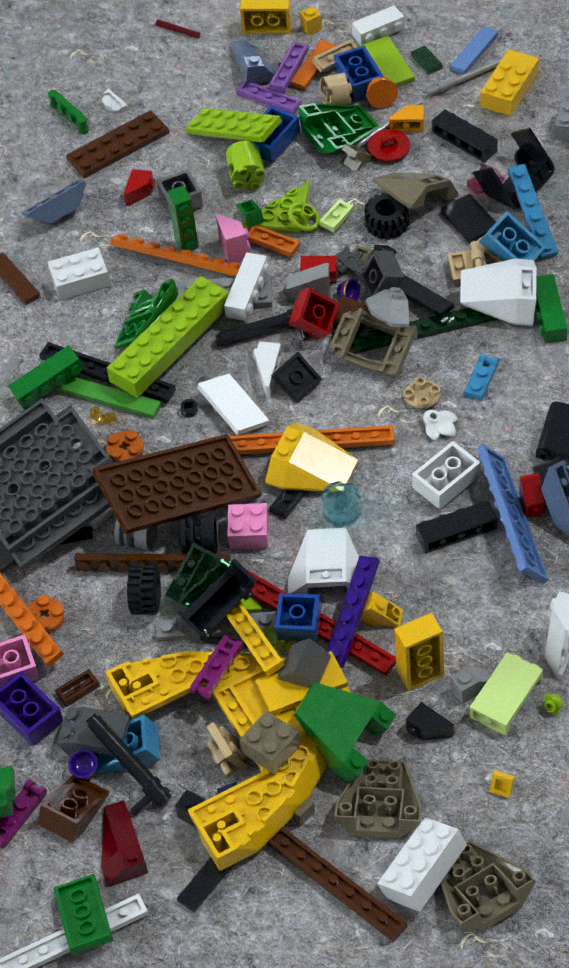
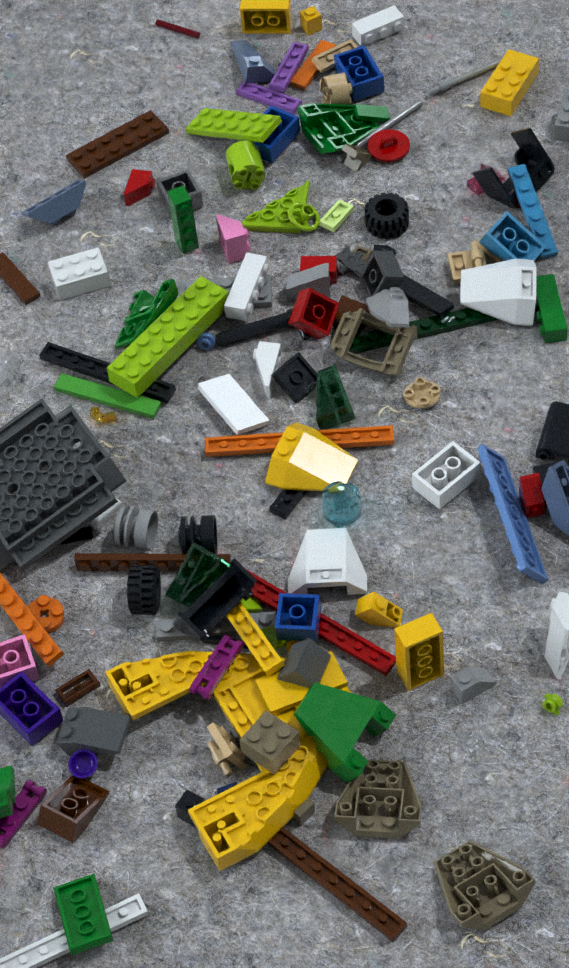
(46, 377): green brick -> none
(64, 107): green plate -> none
(113, 102): white tile -> none
(121, 850): dark red wedge -> none
(124, 438): orange plate -> none
(141, 739): dark azure slope -> none
(150, 784): black cylinder -> none
(171, 253): orange plate -> none
(176, 483): reddish brown plate -> none
(188, 403): black bush -> none
(202, 885): black tile -> none
(206, 341): none -> medium blue plate
(248, 526): bright pink brick -> none
(250, 213): green slope -> none
(273, 240): orange plate -> none
(332, 400): none -> clear green wedge
(349, 288): dark purple piece -> none
(353, 608): dark purple plate -> none
(371, 113): none -> green tile
(381, 92): orange hat -> none
(390, 61): lime tile -> none
(408, 119): light orange slope -> none
(412, 187): dark tan wedge -> none
(422, 864): white brick -> none
(426, 60): clear green tile -> none
(428, 724): black slope -> none
(441, 424): white plate -> none
(456, 526): black brick -> none
(464, 135): black brick -> none
(468, 218): black tile -> none
(474, 50): medium blue tile -> none
(481, 377): dark azure plate -> none
(502, 784): yellow tile -> none
(505, 692): yellowish green panel -> none

